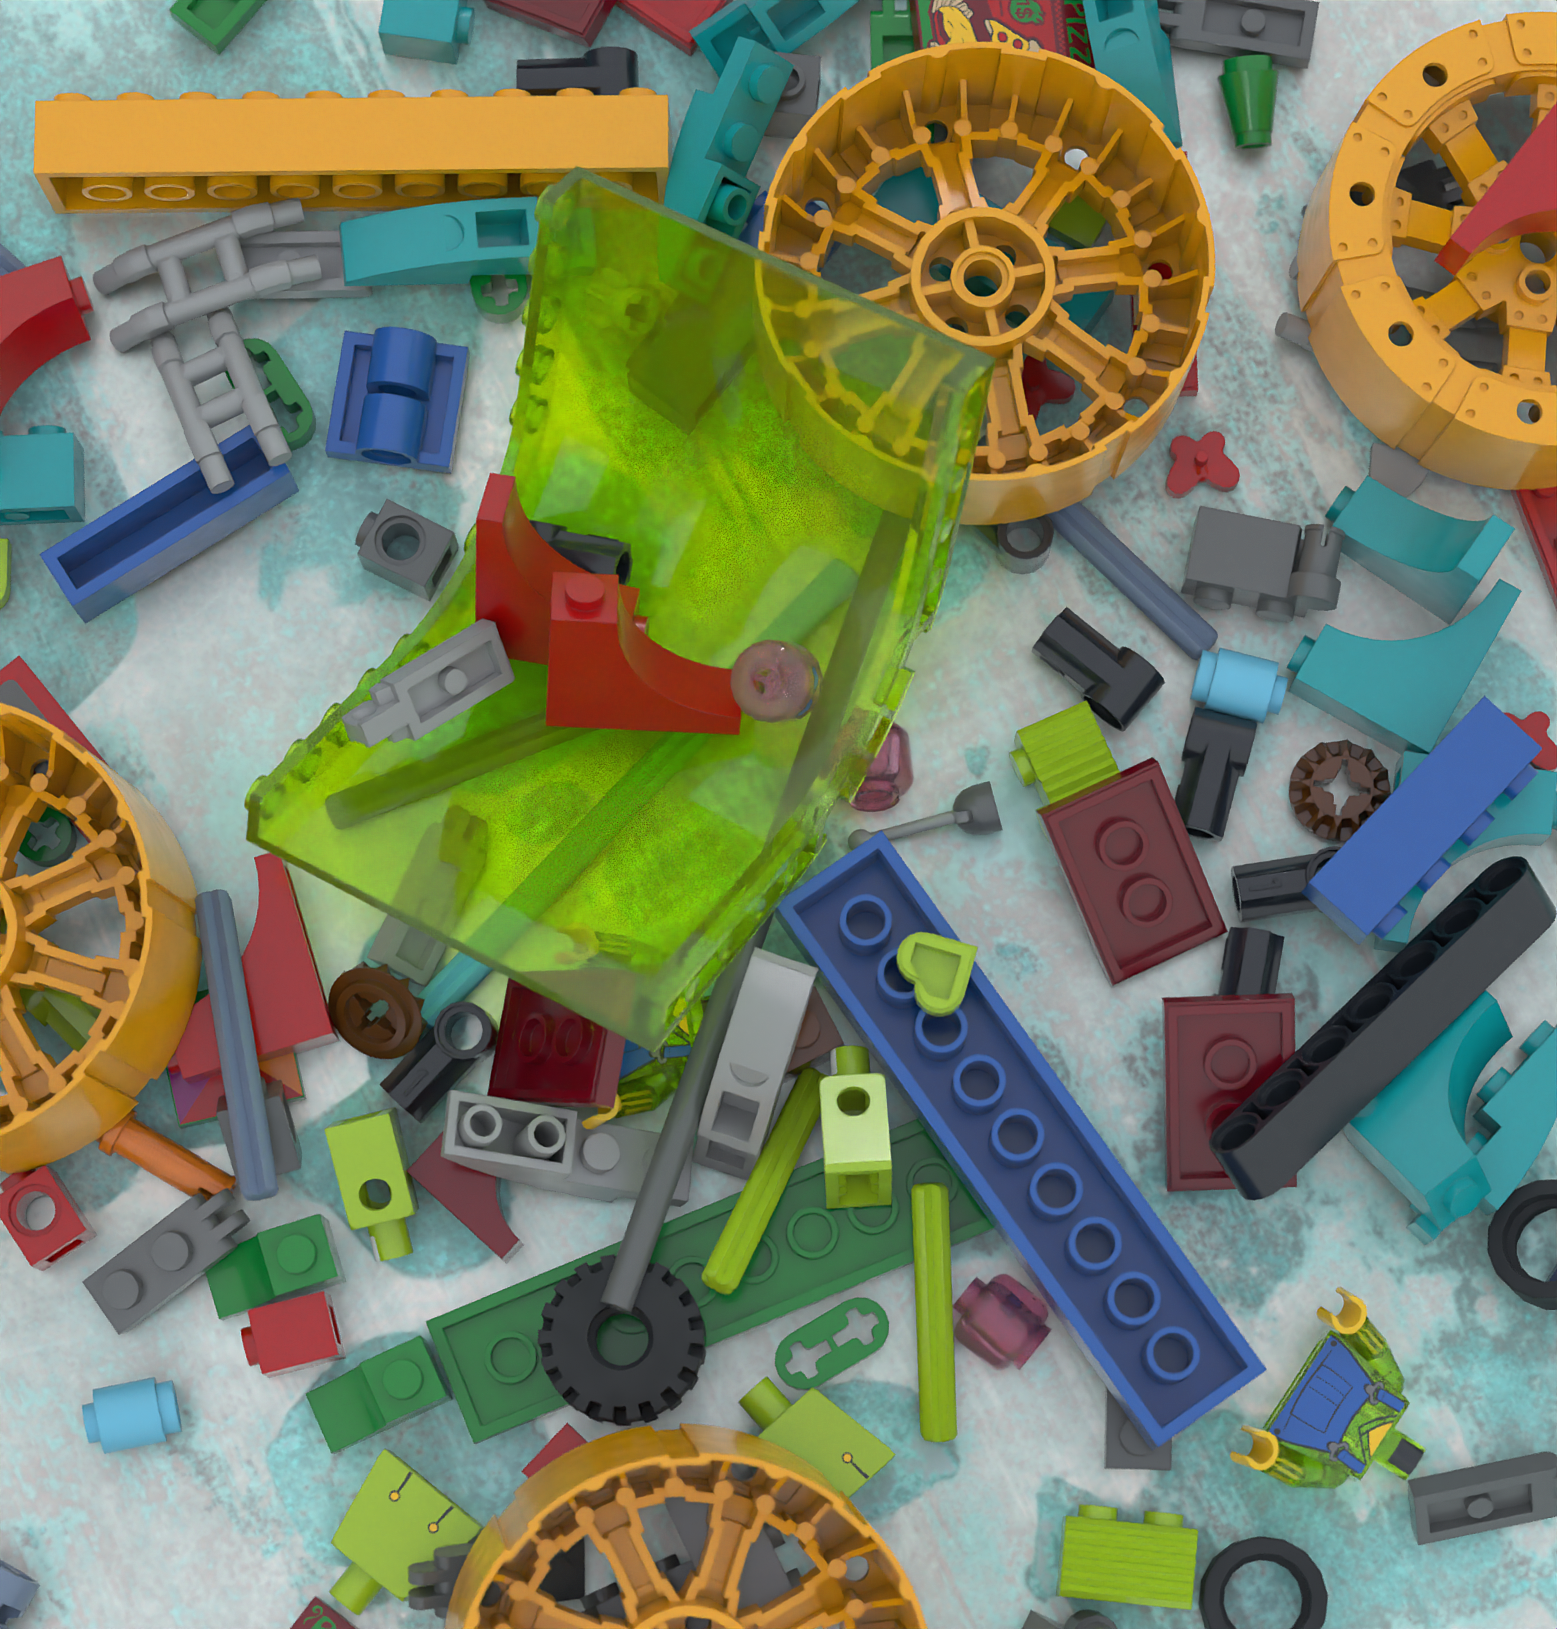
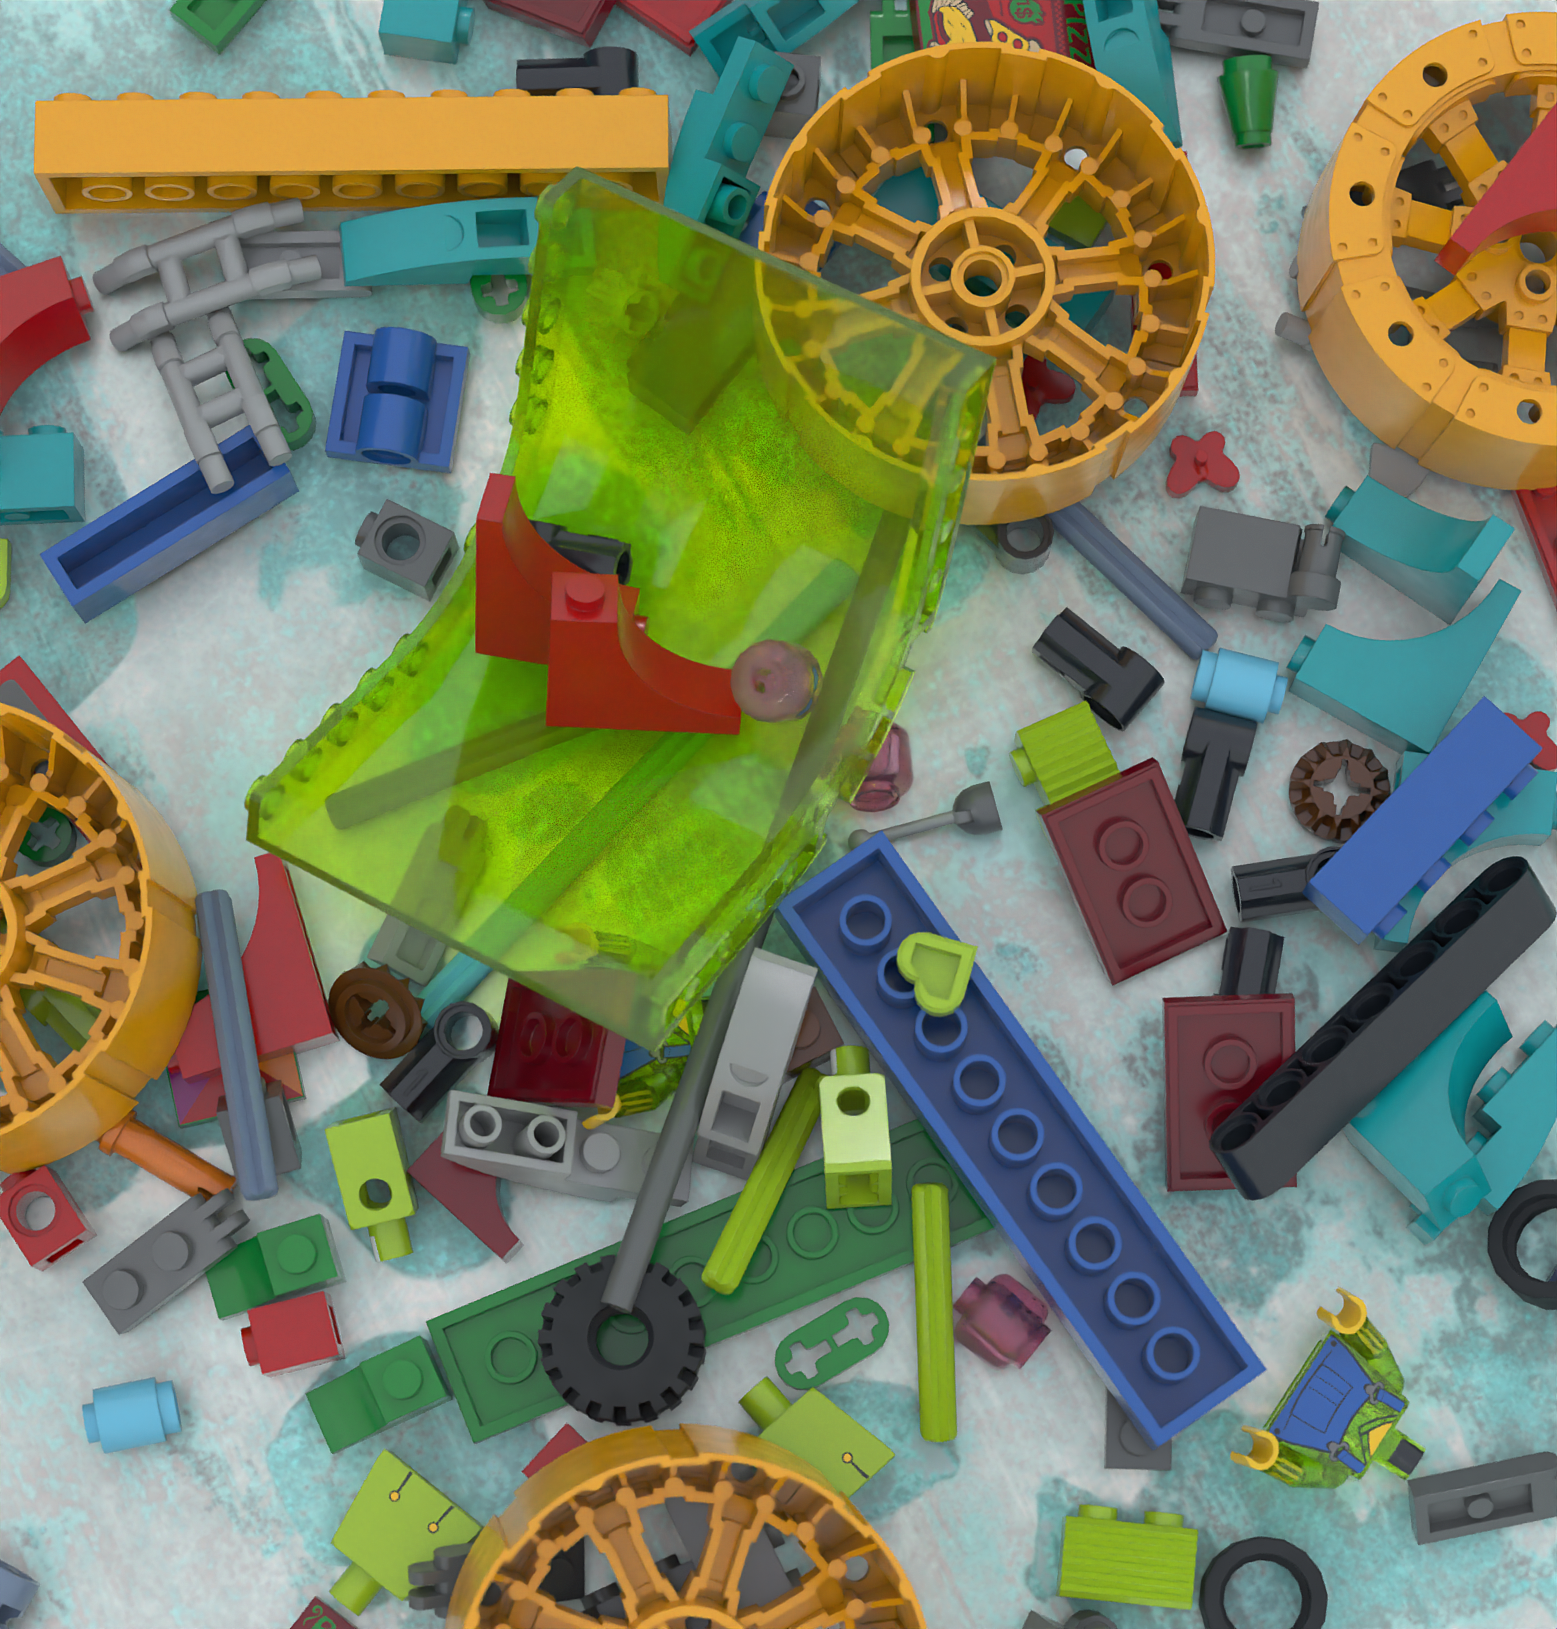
(433, 687): light grey hinge -> none

